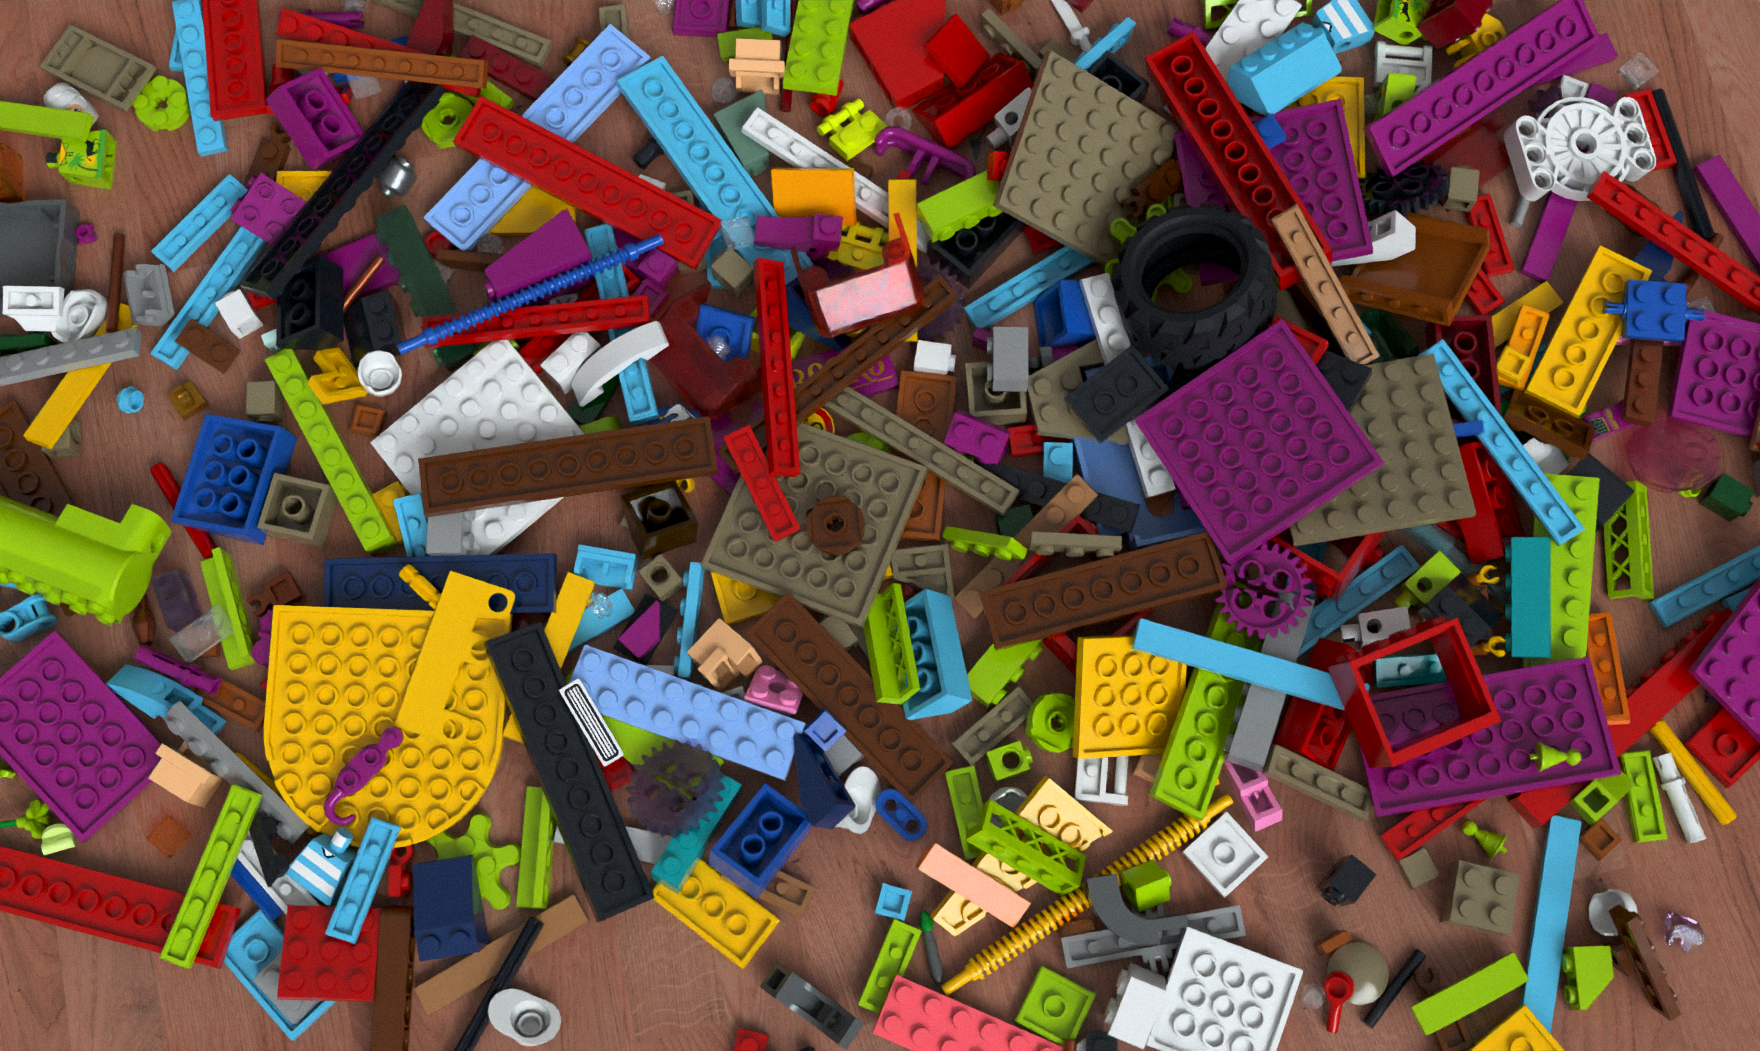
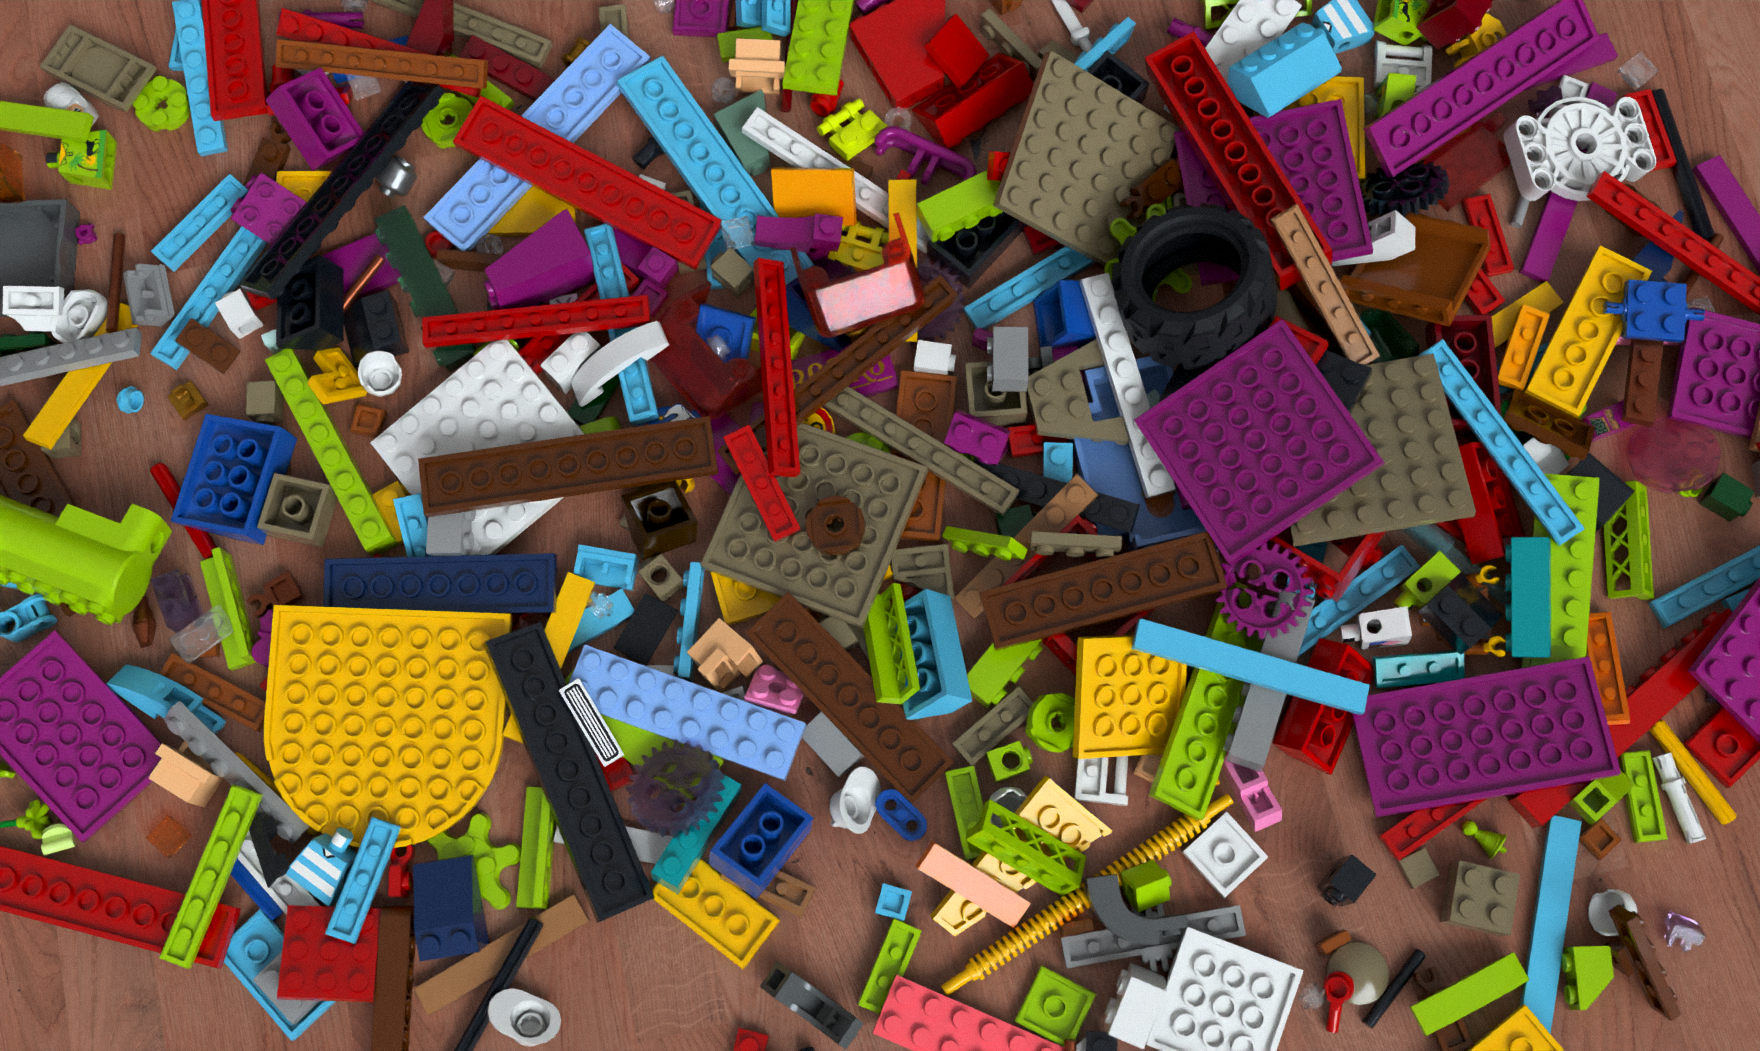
(188, 674): magenta pin -> none
(360, 772): magenta piece -> none
(420, 585): yellow axle -> none
(430, 336): blue hose -> none
(444, 648): yellow piece -> none
(643, 632): magenta tile -> none
(819, 785): dark blue slope -> none
(825, 729): plate -> none
(926, 927): dark grey piece -> none
(1009, 121): white torso -> none
(1116, 394): black plate -> none
(1270, 131): blue plate -> none
(1317, 782): dark tan plate -> none
(1460, 671): red window -> none
(1462, 189): dark tan brick -> none
(1469, 428): blue tile -> none
(1512, 365): yellow tile -> none
(1548, 756): lime piece -> none

